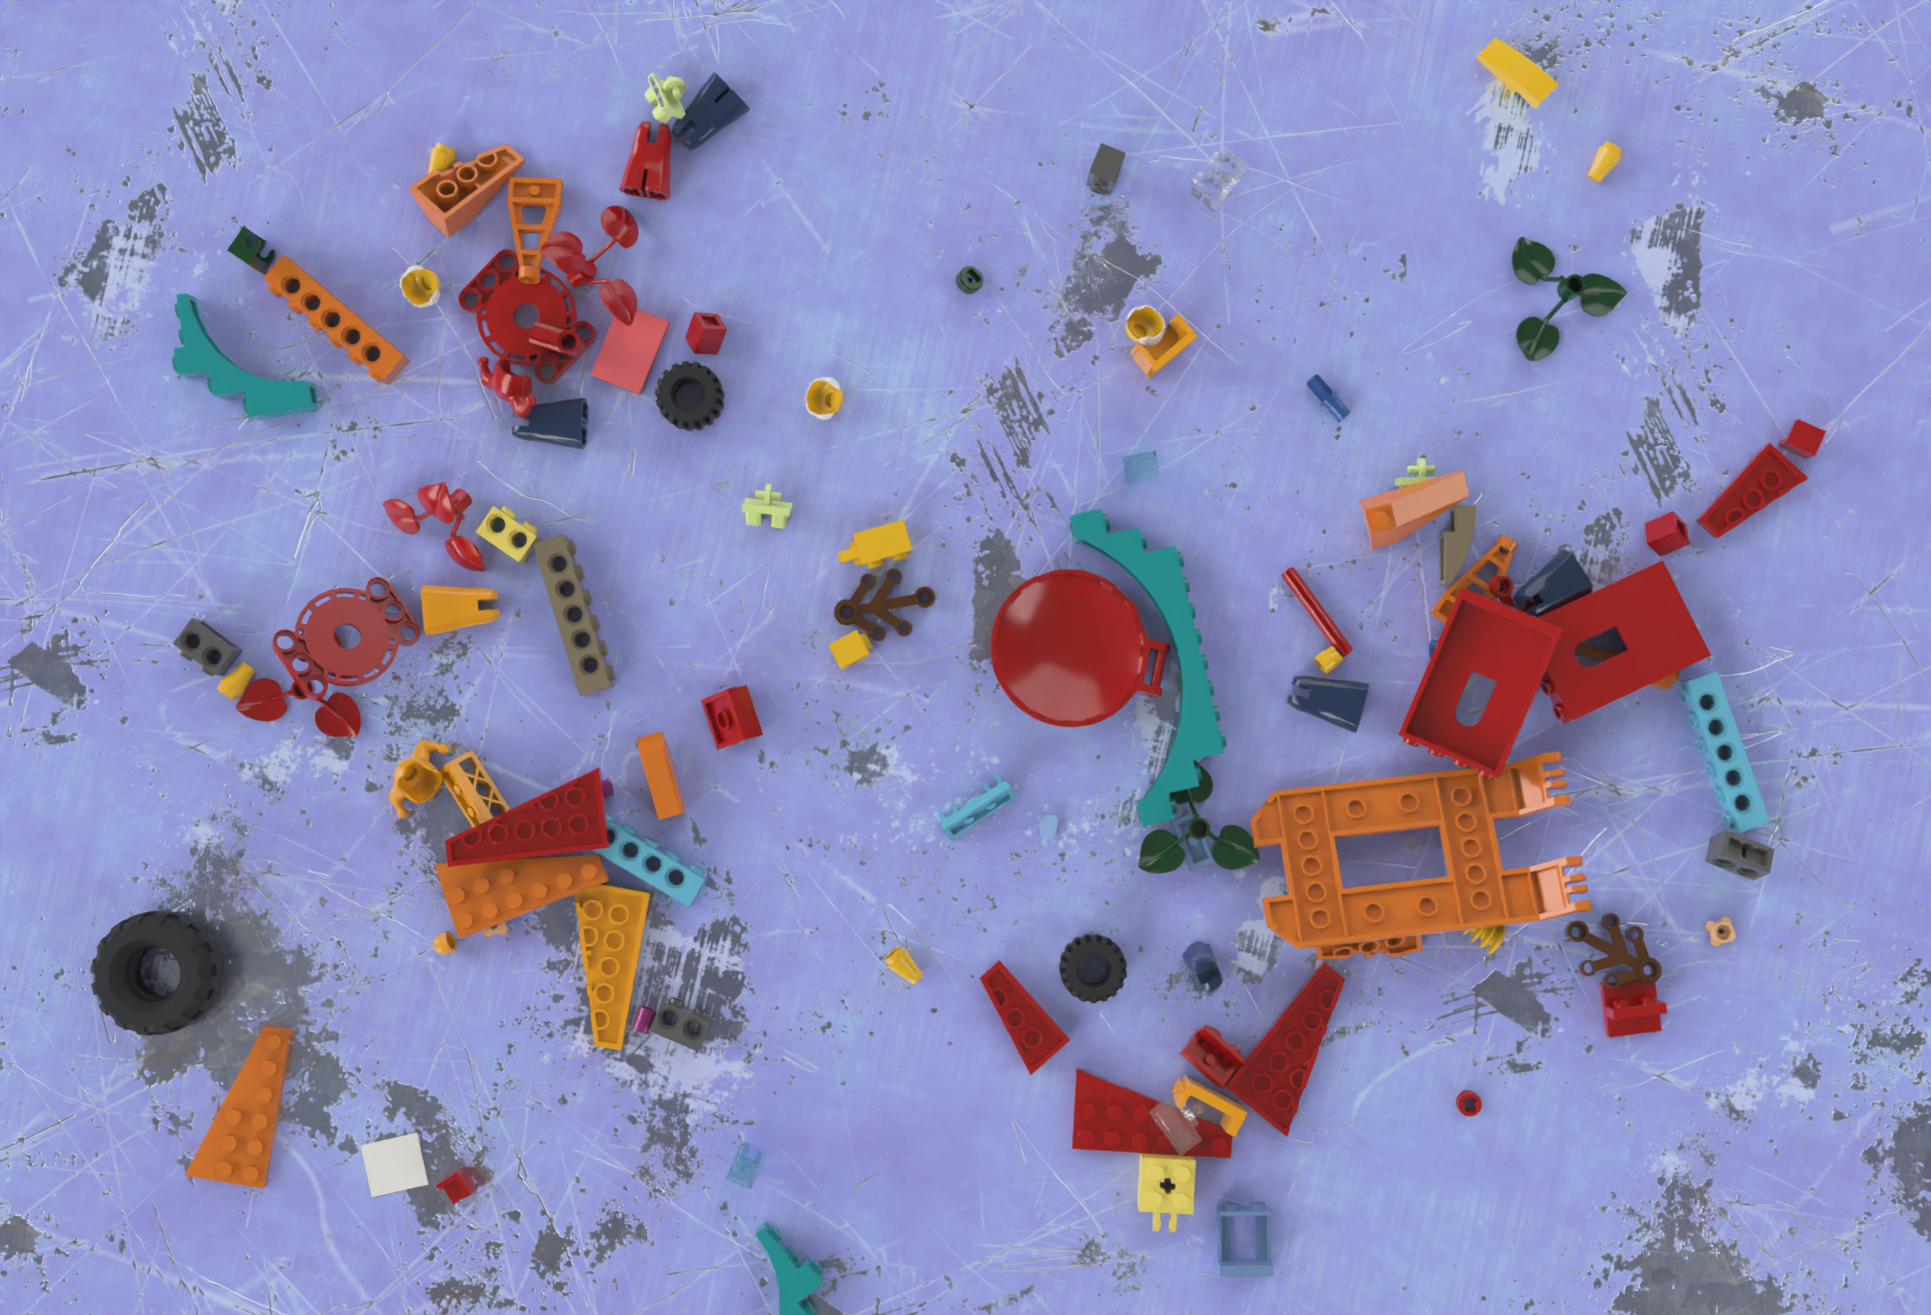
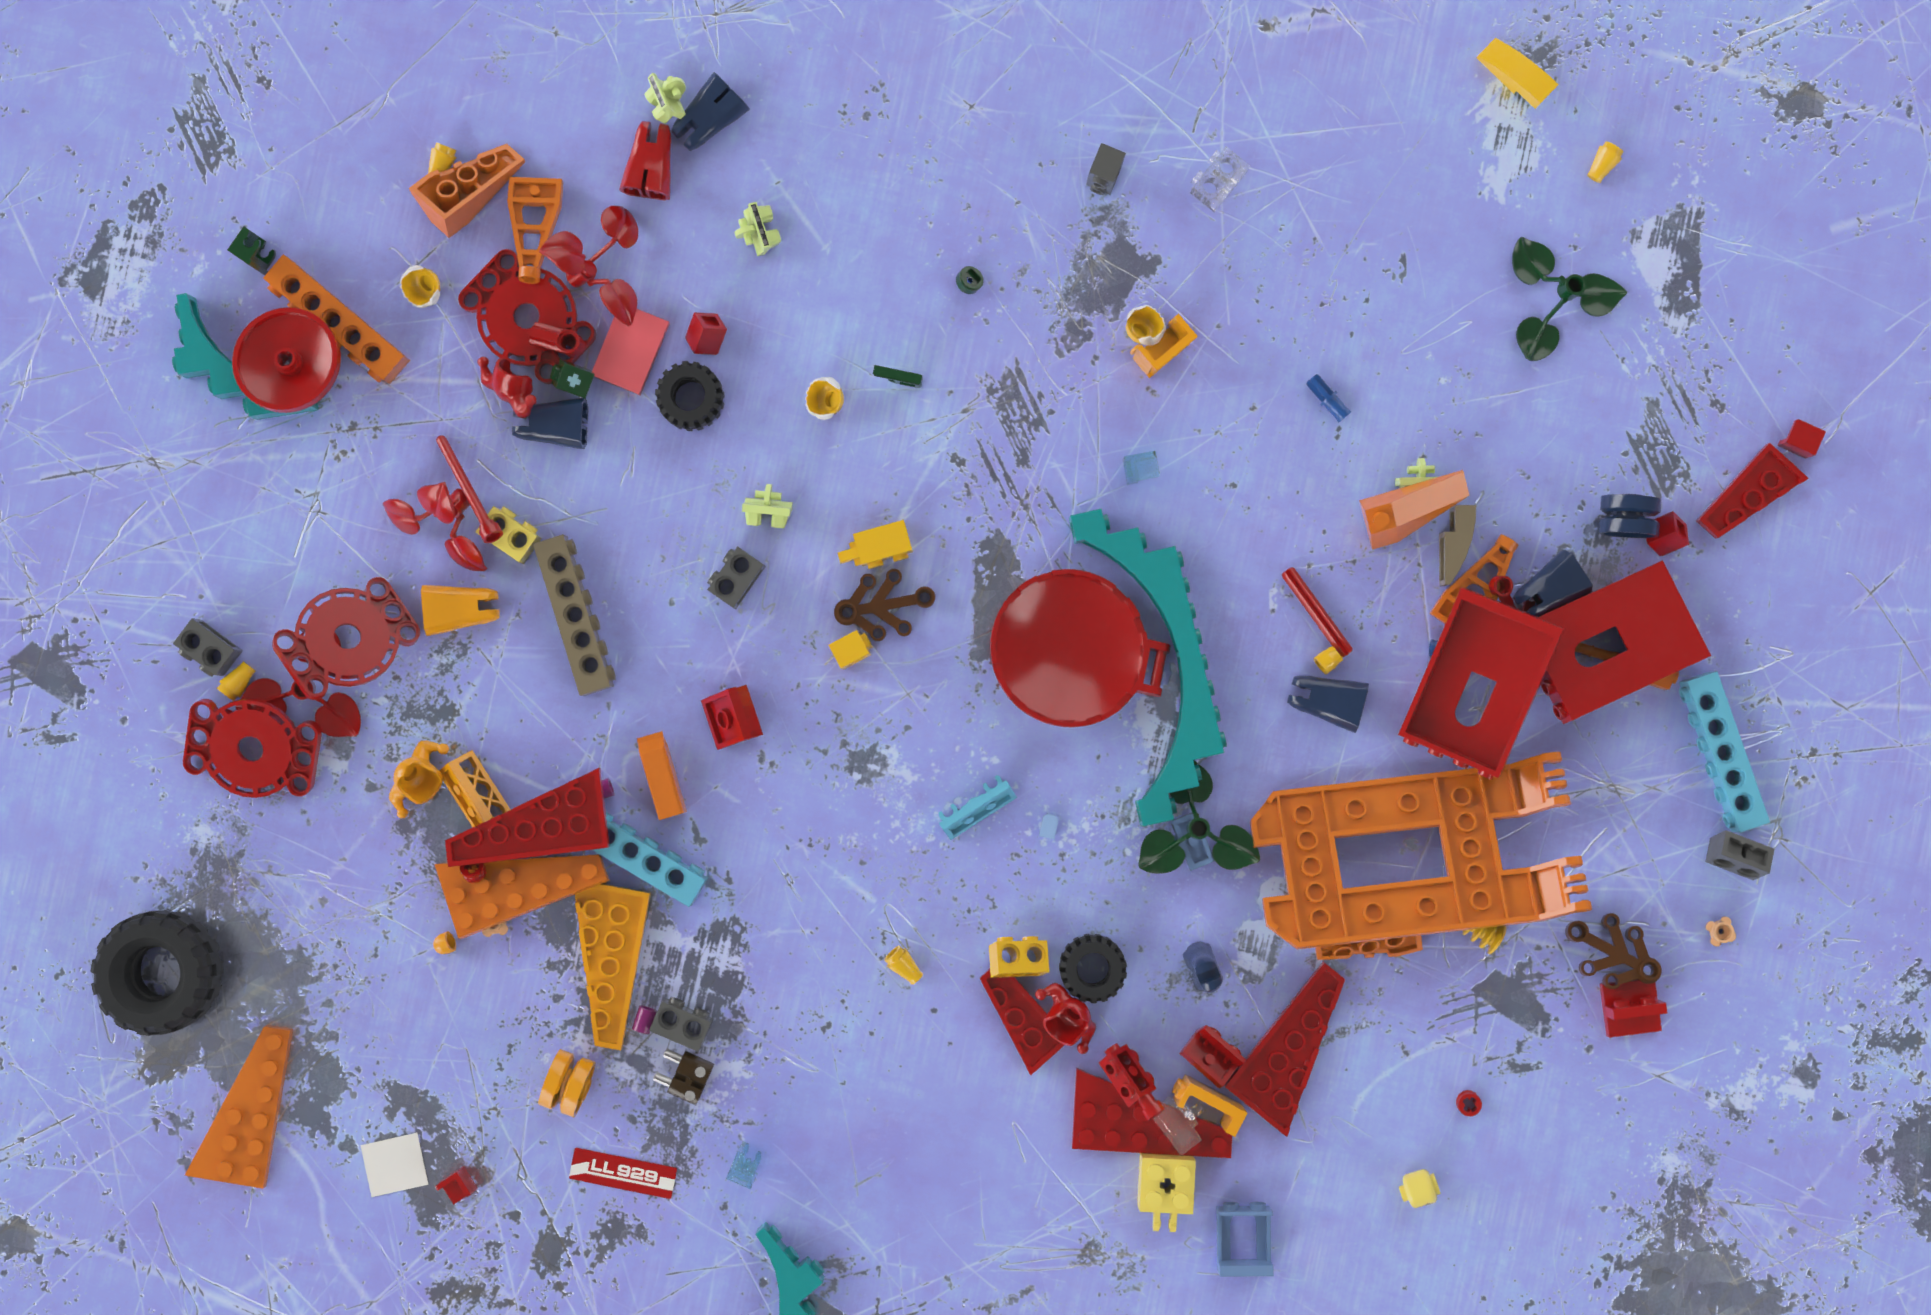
(271, 727): none -> red piece
(286, 360): none -> red dish
(474, 877): none -> red bush
(489, 530): none -> red piece
(567, 1084): none -> light orange wheel
(571, 378): none -> dark green brick
(623, 1173): none -> red sticker
(689, 1077): none -> dark brown piece
(741, 581): none -> dark grey brick
(753, 229): none -> yellowish green hips
(898, 376): none -> dark green tile
(1019, 963): none -> yellow brick
(1068, 1018): none -> red piece
(1131, 1080): none -> red brick
(1419, 1188): none -> light yellow head
(1629, 516): none -> dark blue wheel

